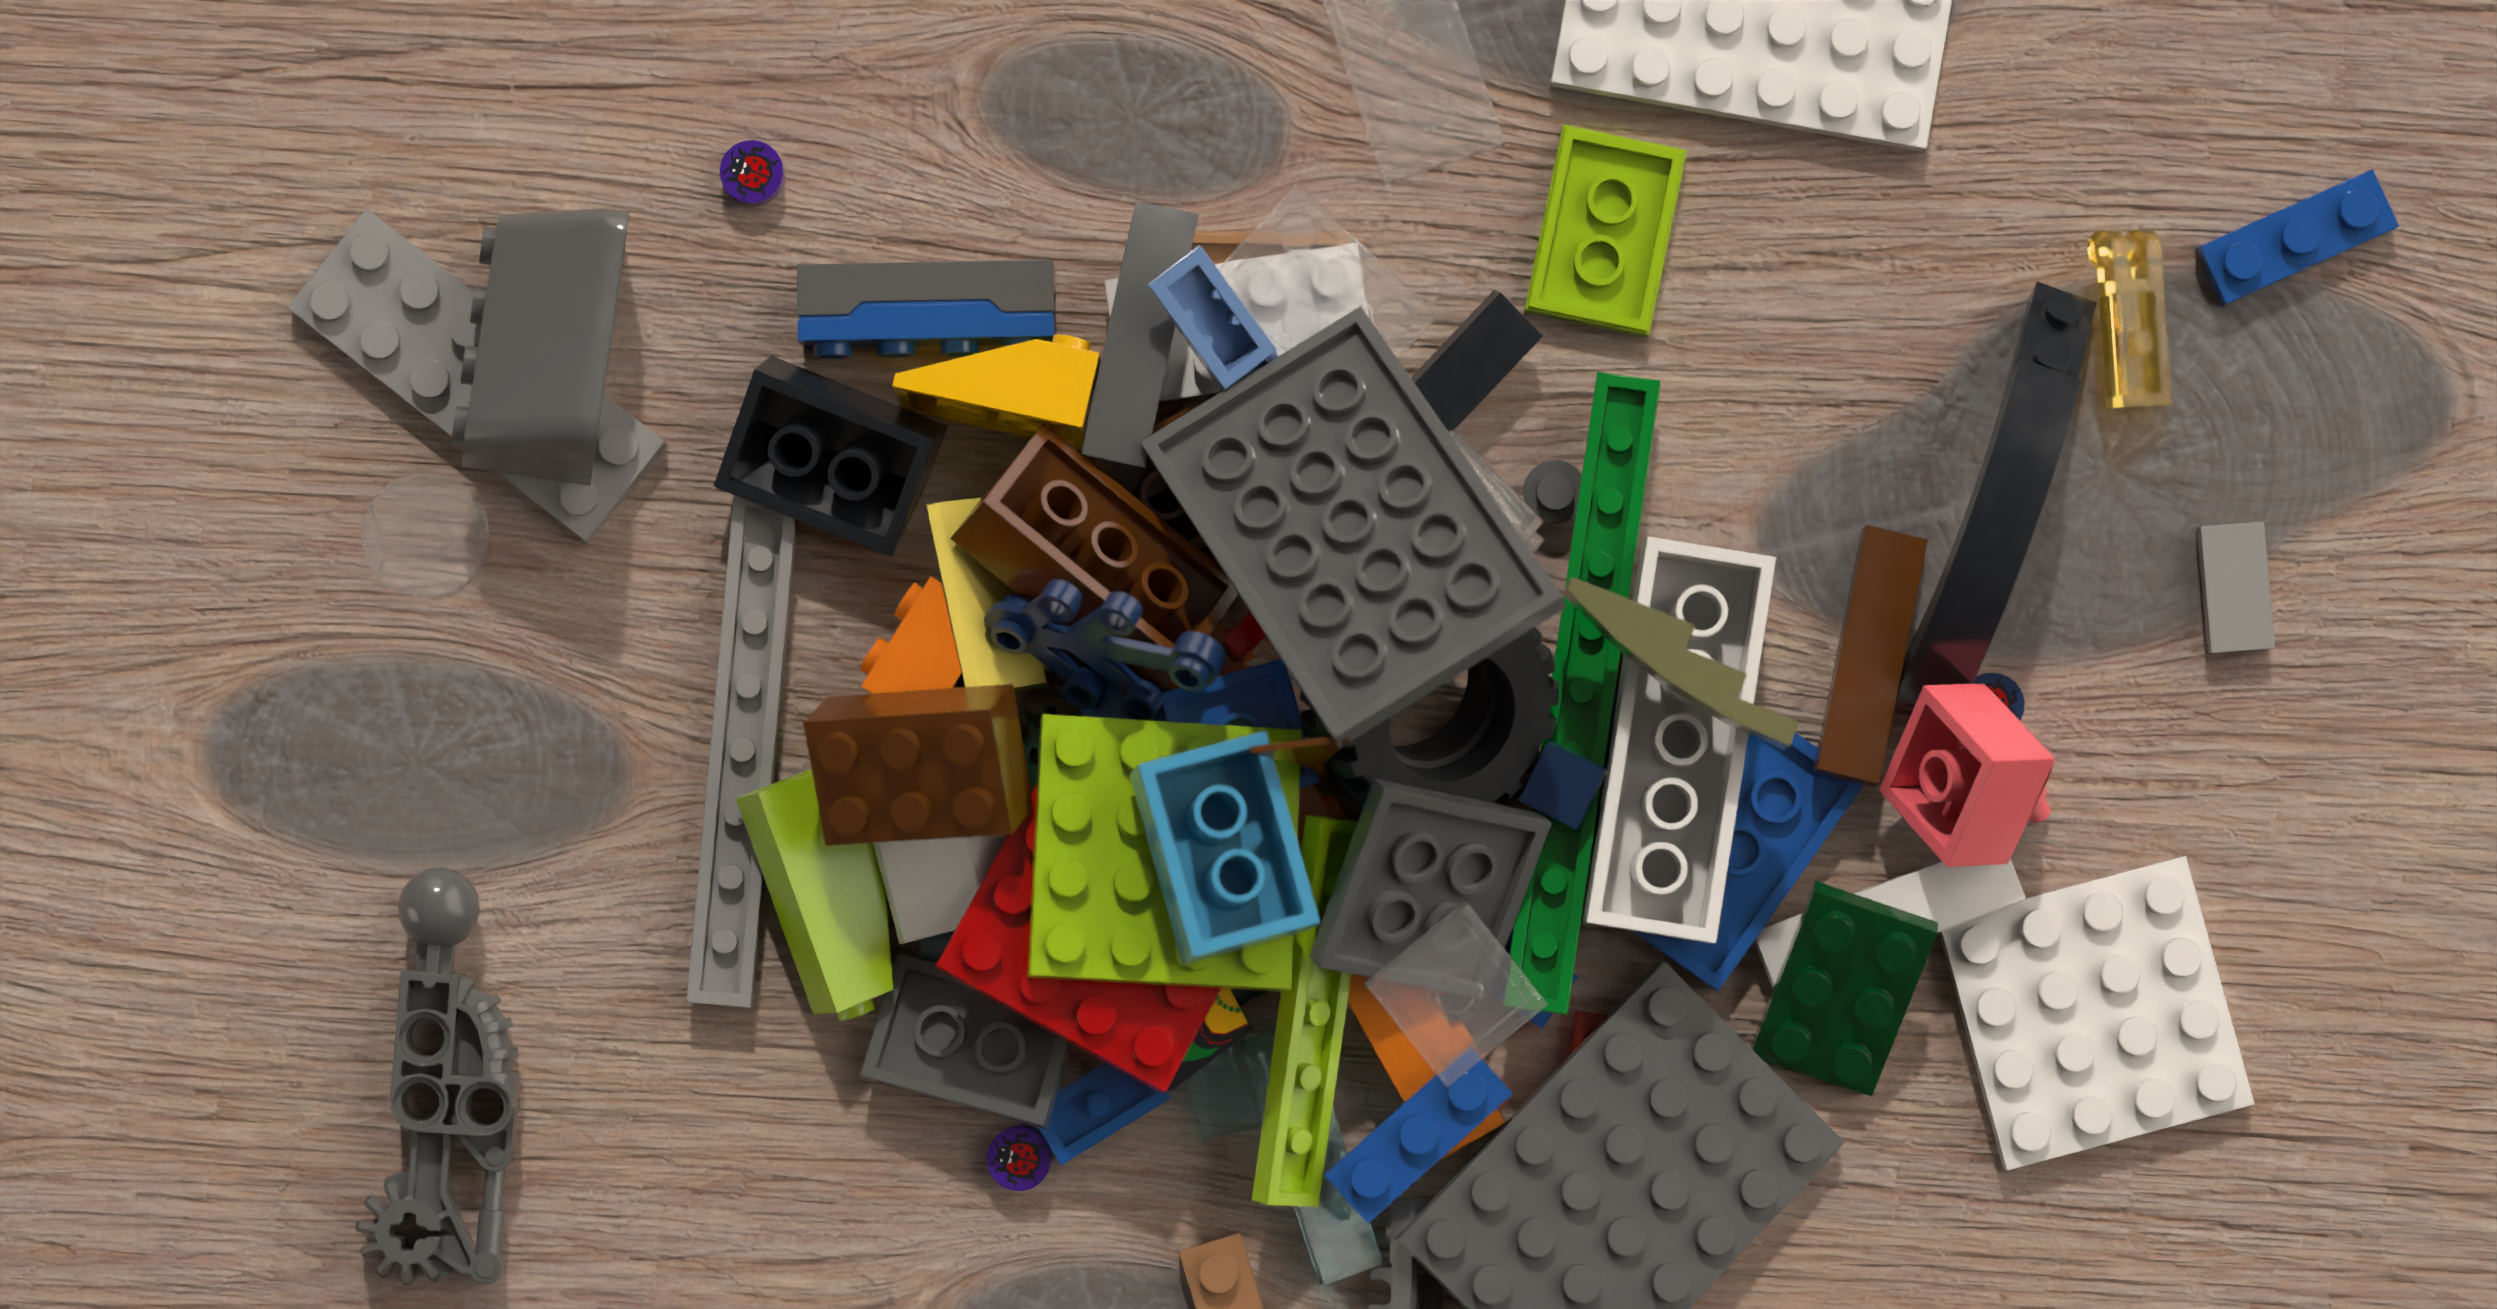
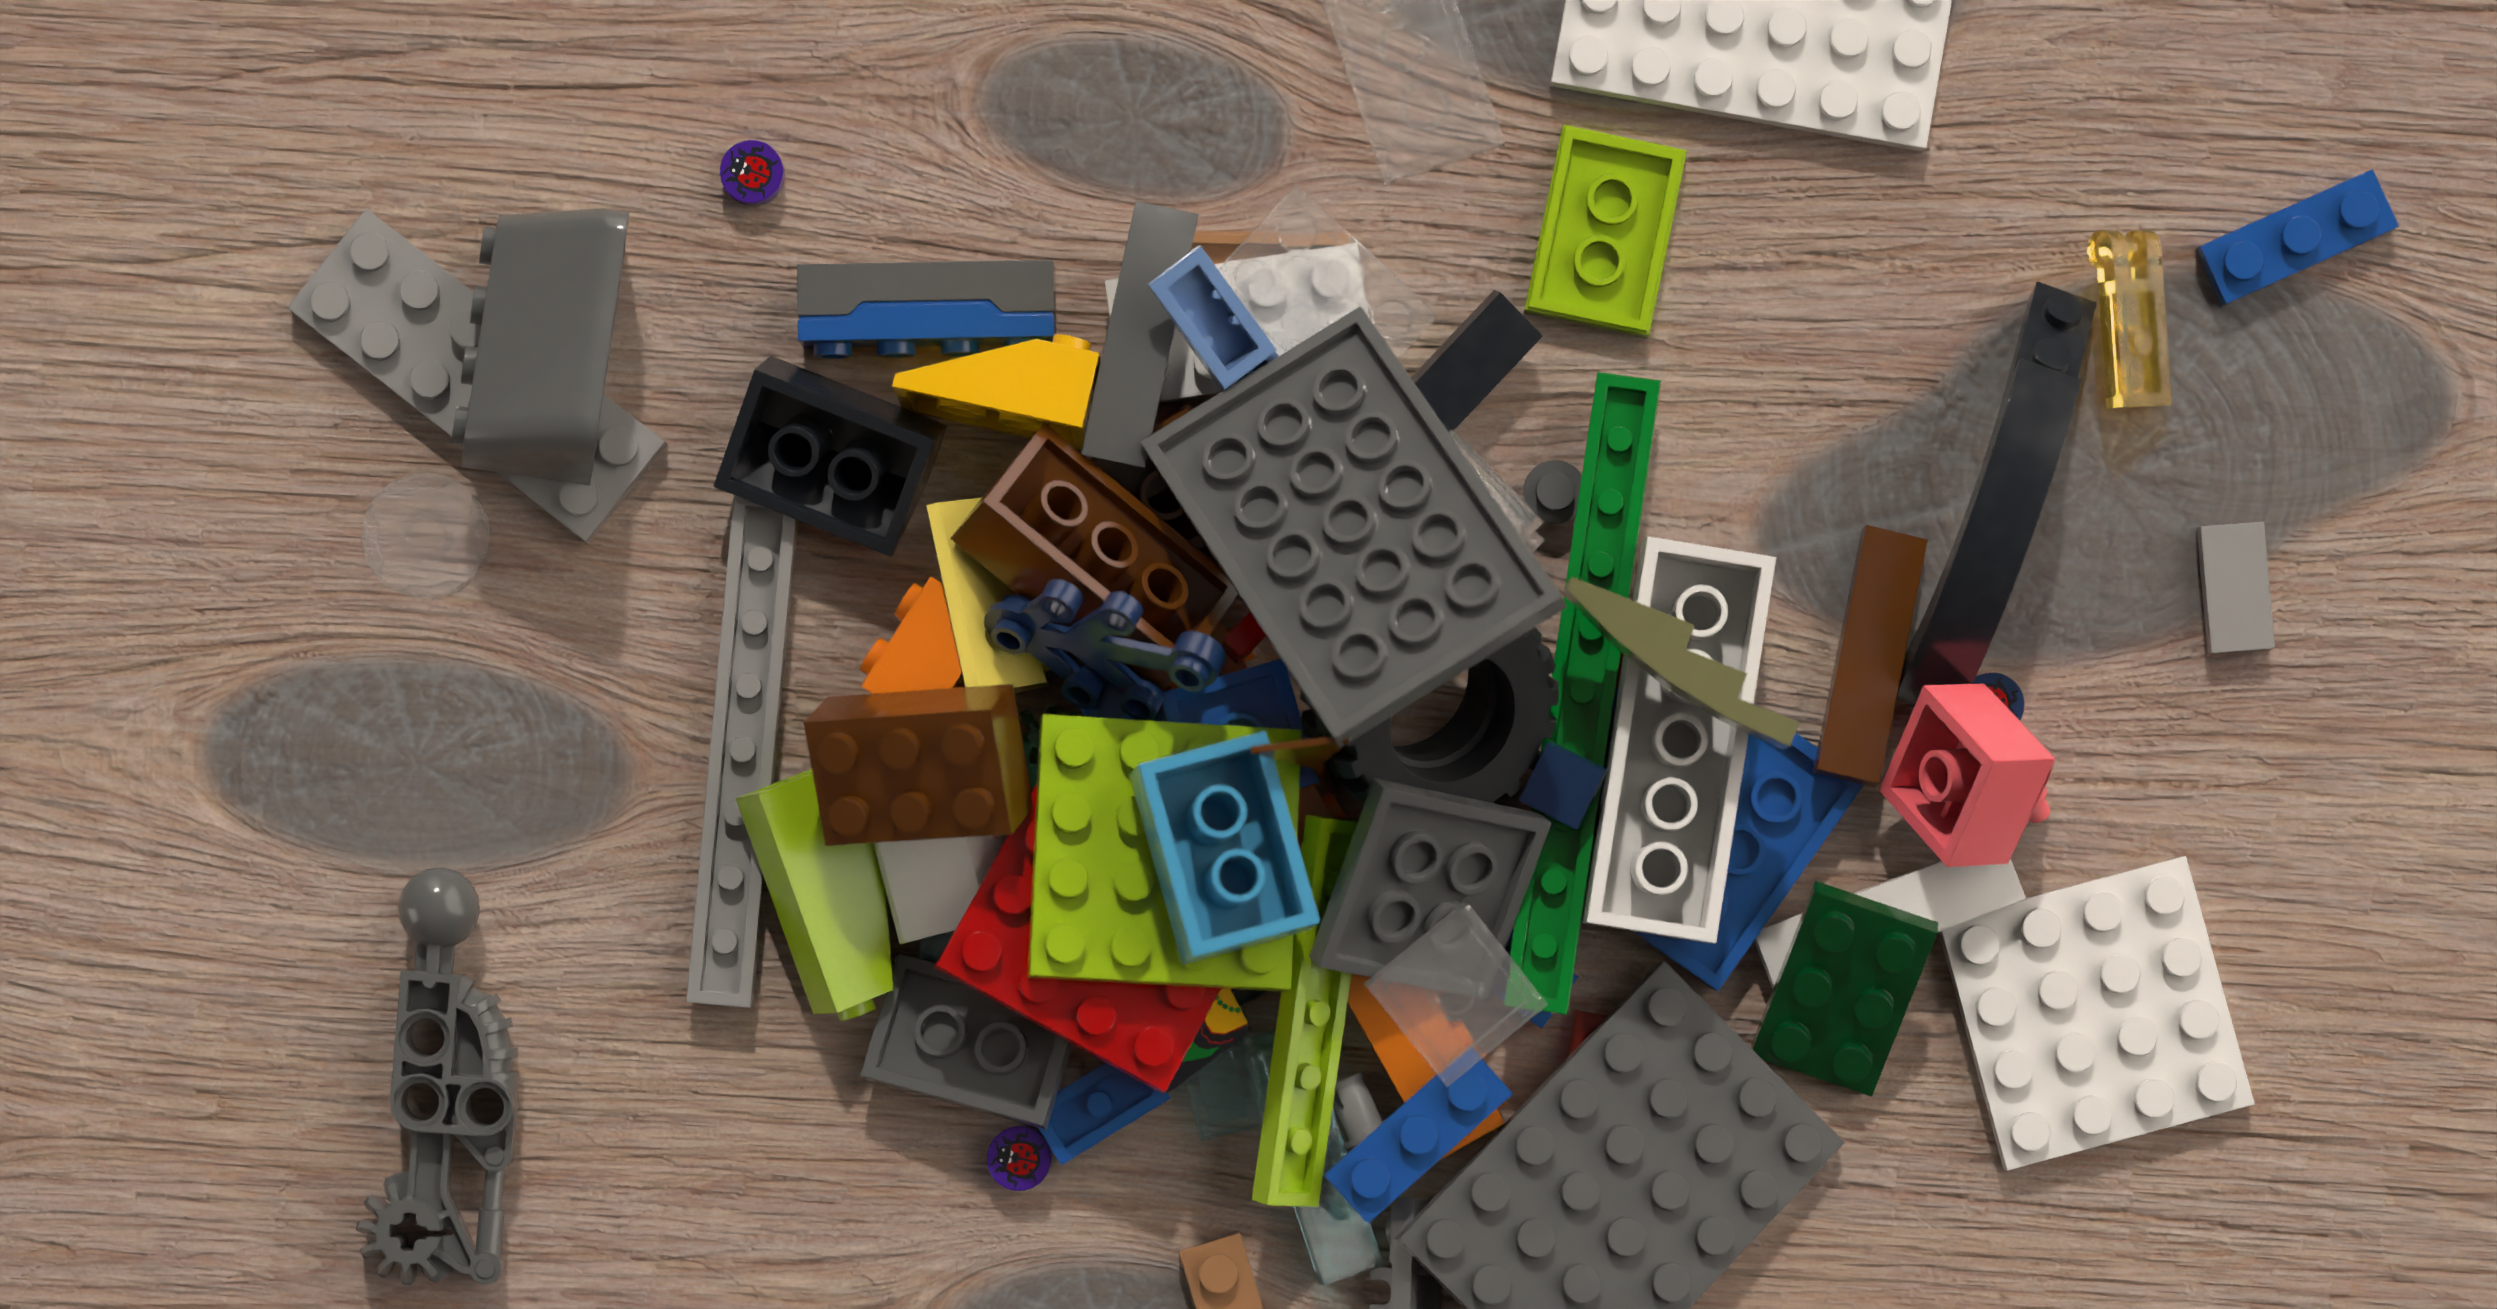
(1355, 1109): none -> light grey pin

